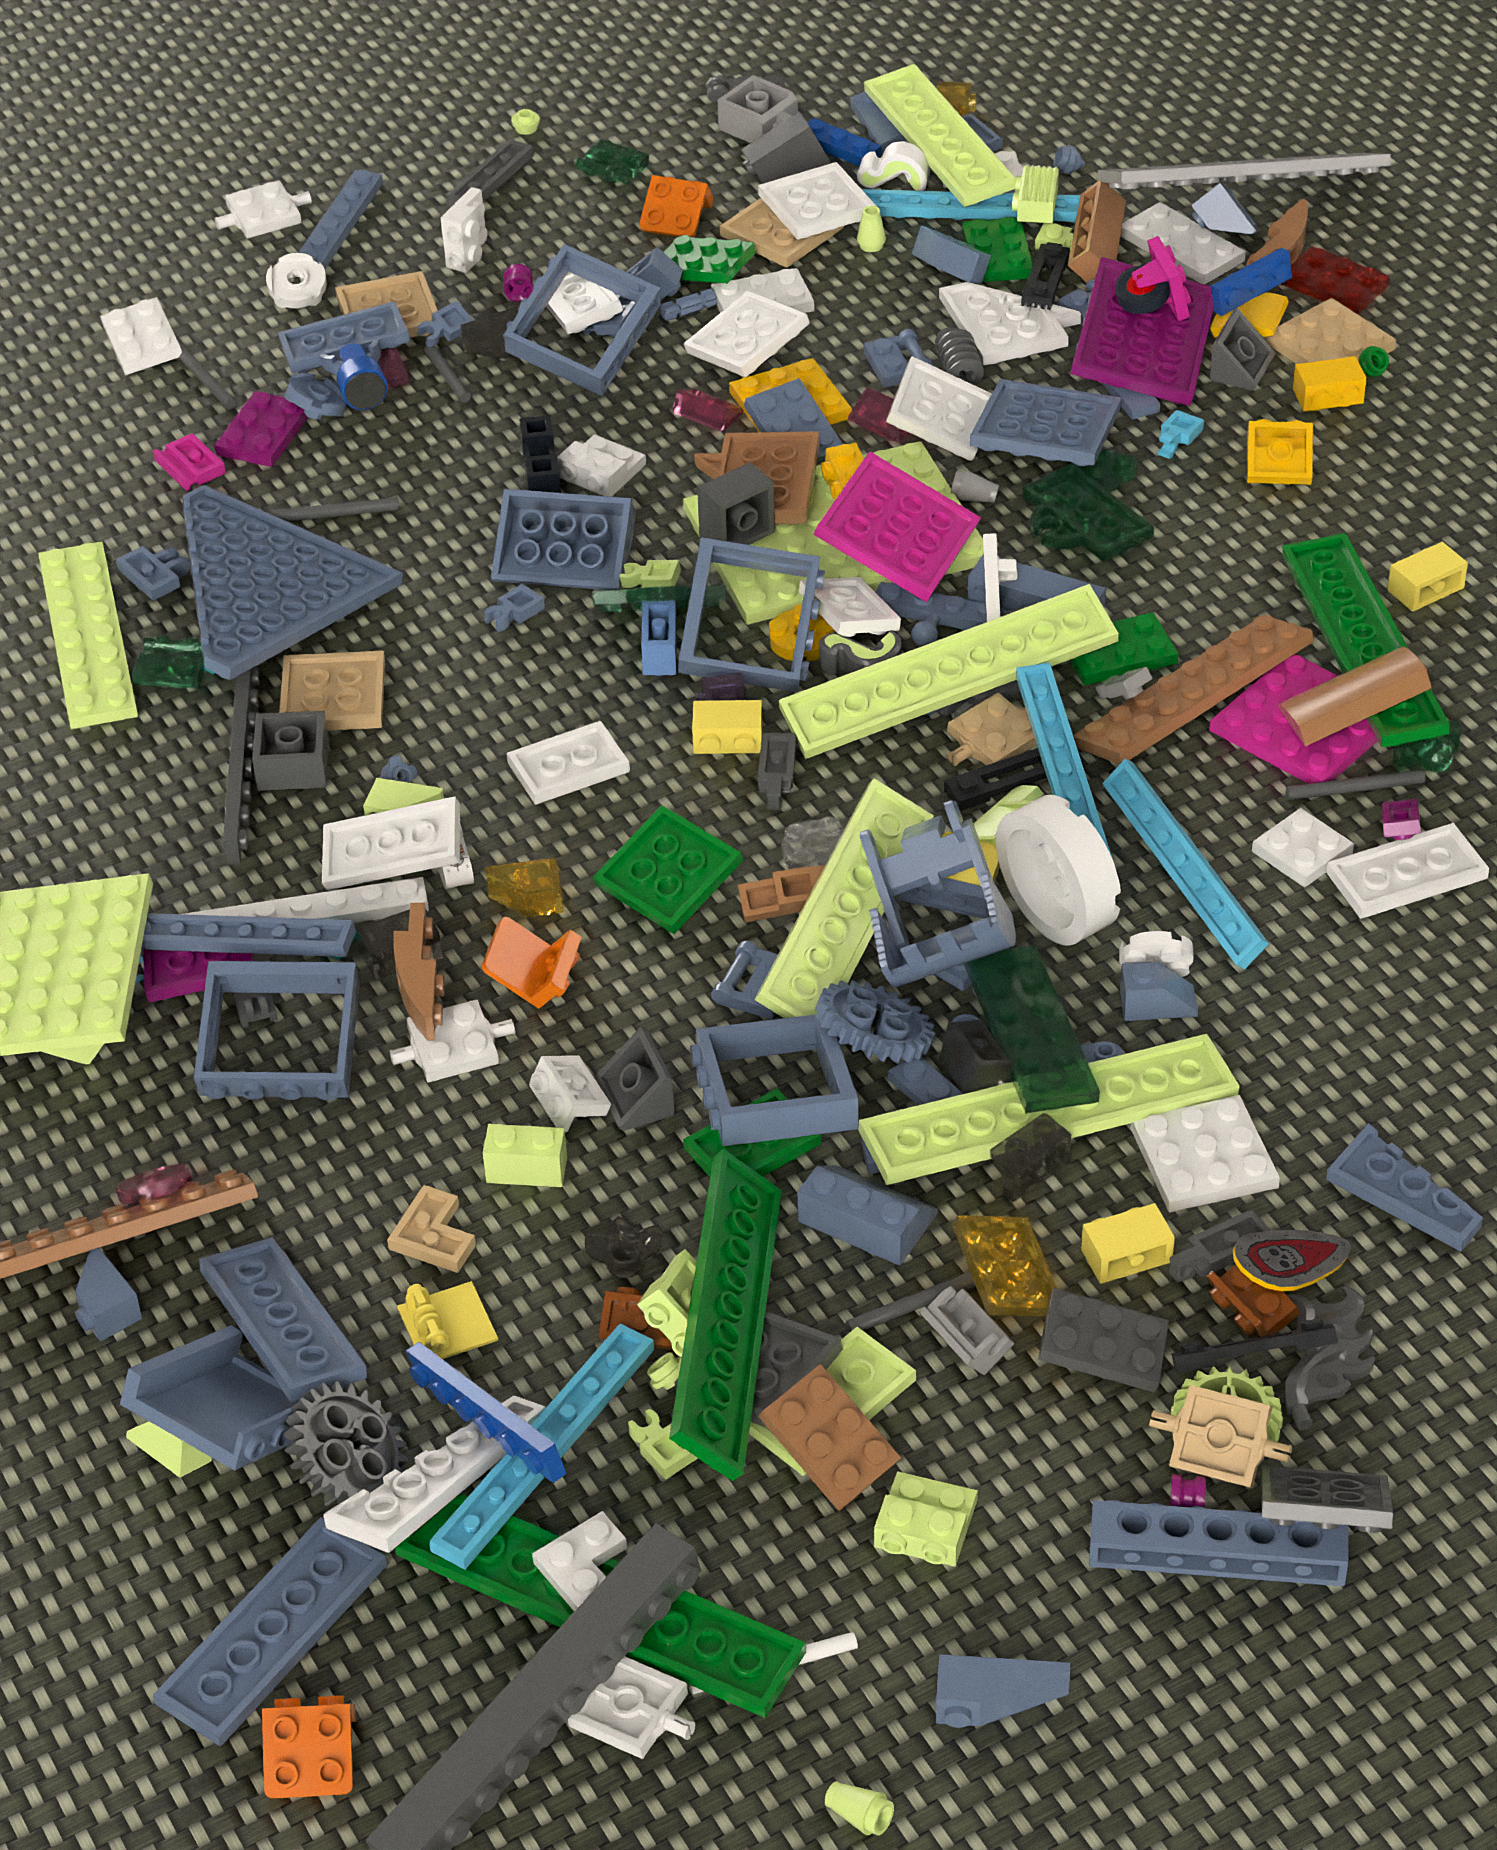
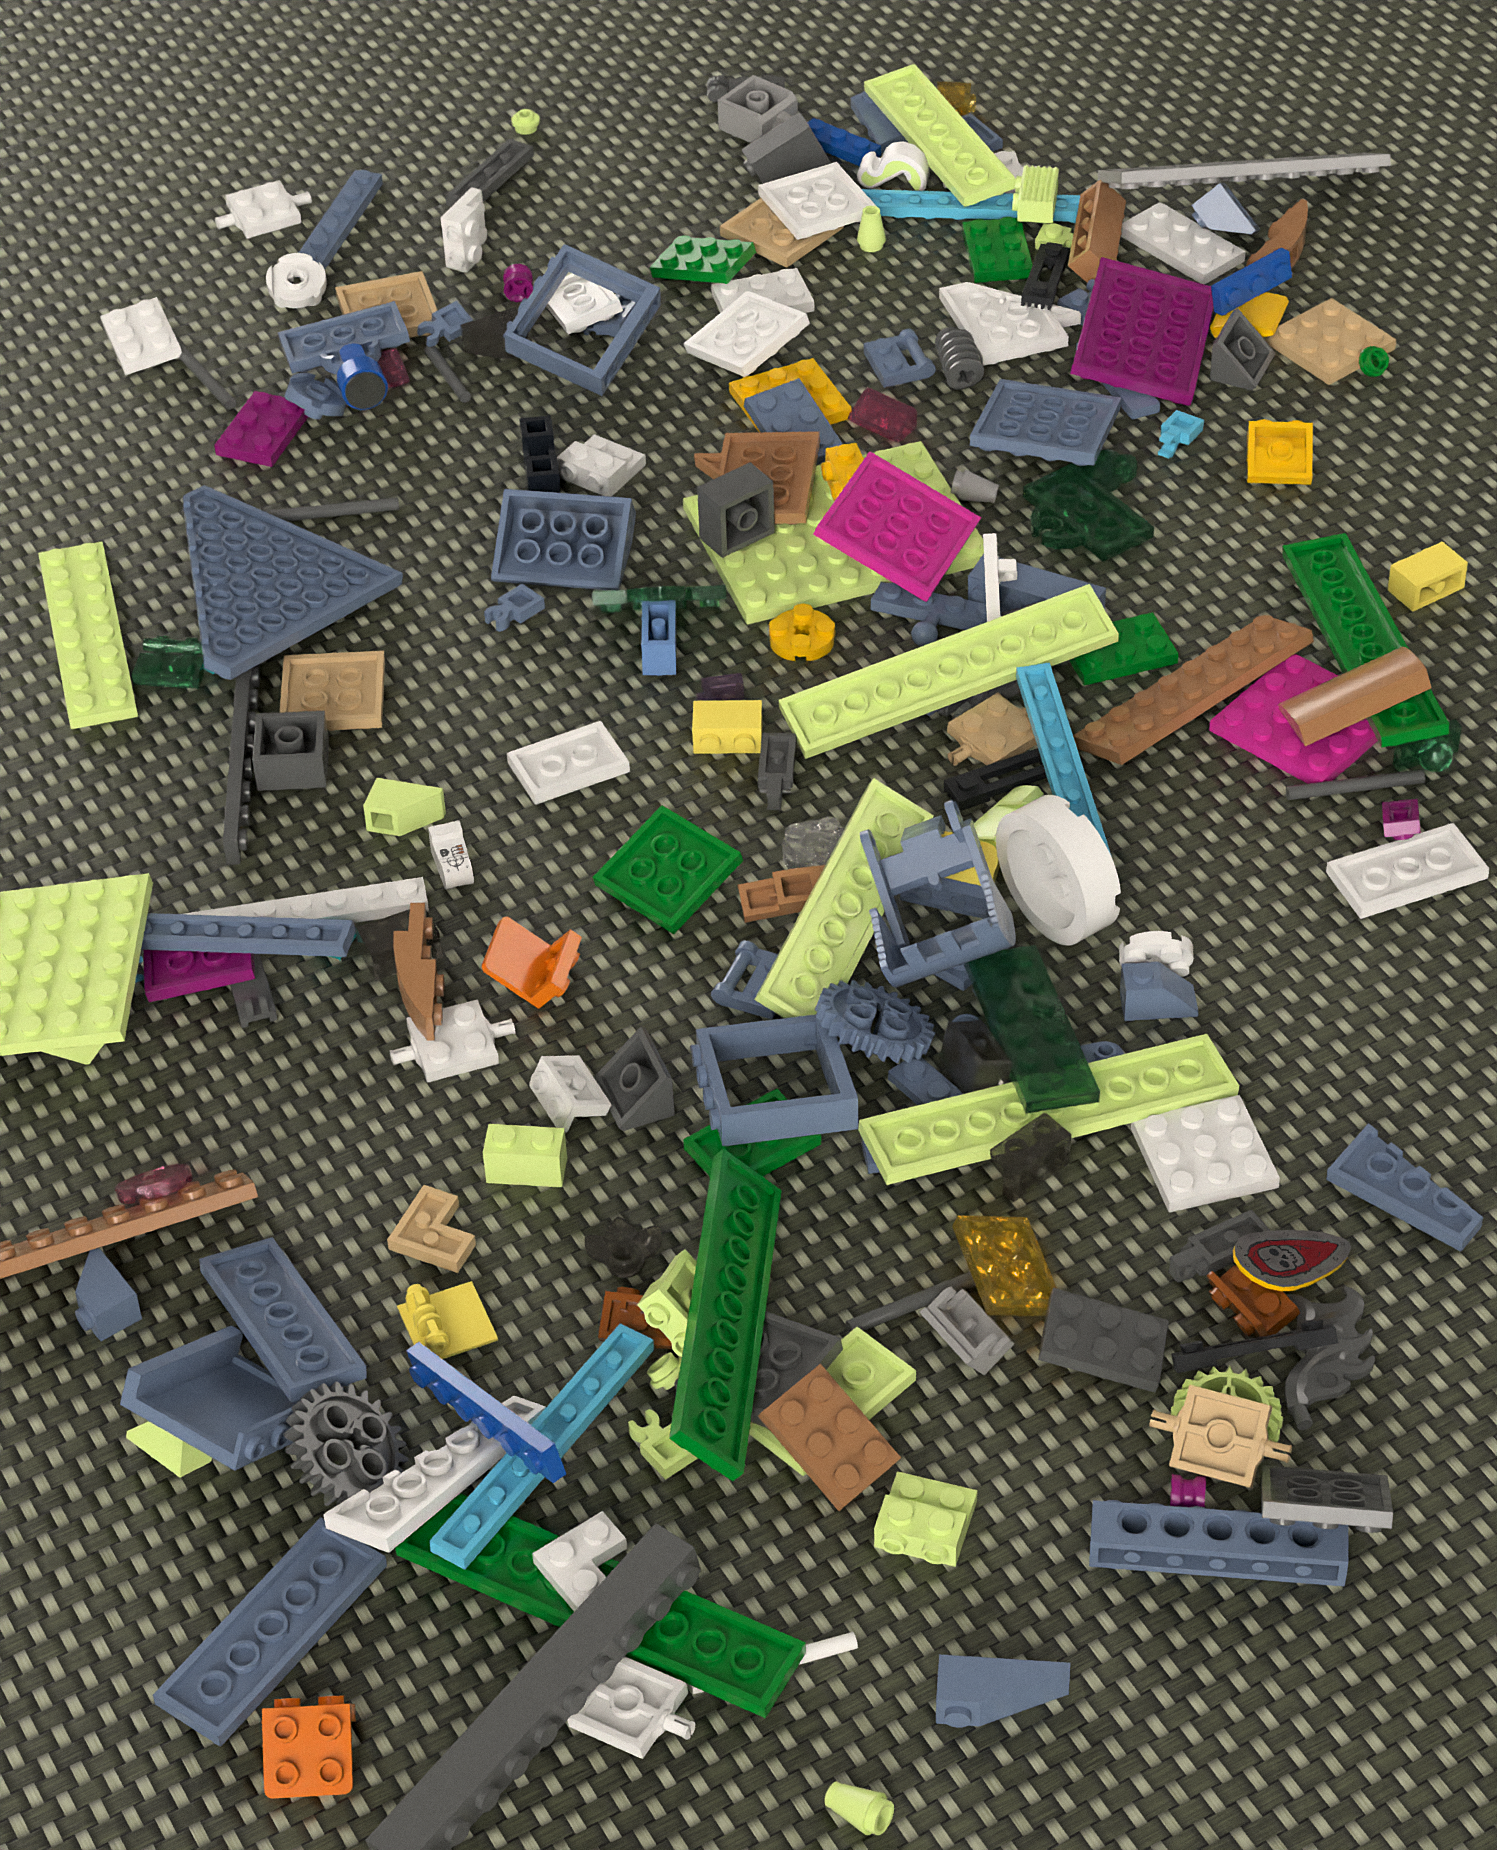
(154, 573): sand blue hinge -> none
(189, 461): dark pink plate -> none
(275, 978): sand blue window -> none
(391, 843): white plate -> none
(396, 766): sand blue plate -> none
(526, 887): clear yellow slope -> none
(612, 162): clear green plate -> none
(653, 574): yellowish green plate -> none
(659, 271): sand blue slope -> none
(674, 206): orange bracket -> none
(688, 304): sand blue axle -> none
(706, 409): clear pink slope -> none
(761, 559): sand blue window -> none
(845, 654): dark grey animal -> none
(853, 607): white plate -> none
(863, 1212): sand blue slope -> none
(938, 407): white plate -> none
(951, 255): sand blue slope -> none
(1068, 159): sand blue plate -> none
(1127, 684): light grey plate -> none
(1127, 1243): light yellow brick -> none
(1154, 284): plate -> none
(1185, 864): medium azure plate -> none
(1301, 847): white plate -> none
(1329, 383): yellow brick -> none
(1331, 276): clear red plate -> none

